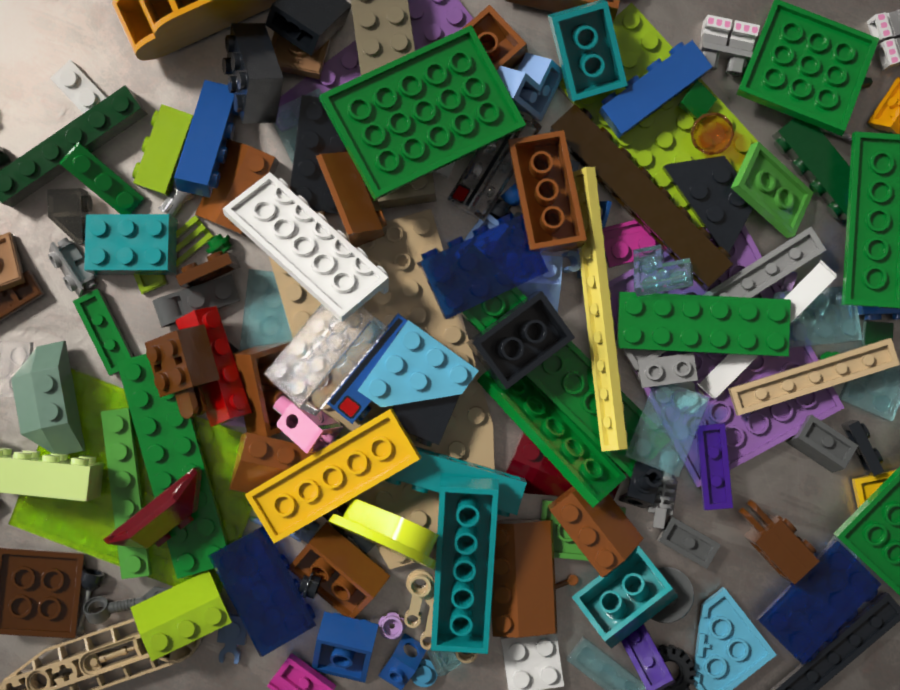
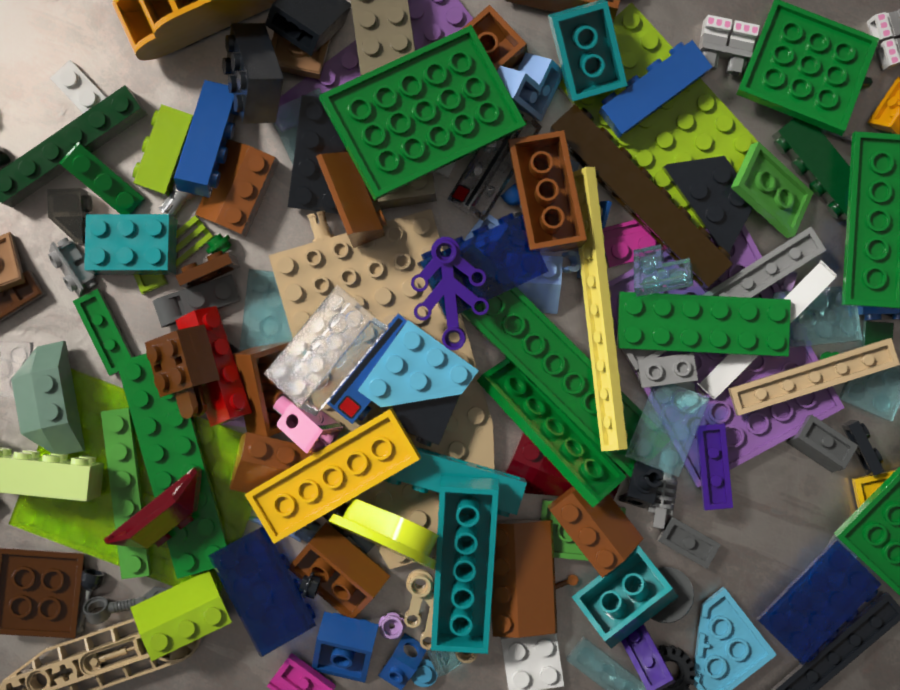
(232, 635): medium blue plate -> none
(307, 246): white bracket -> none
(449, 287): none -> dark purple plant
(500, 209): black plate -> none
(520, 340): black brick -> none
(697, 100): green slope -> none
(712, 133): clear orange hair -> none
(778, 544): reddish brown brick -> none

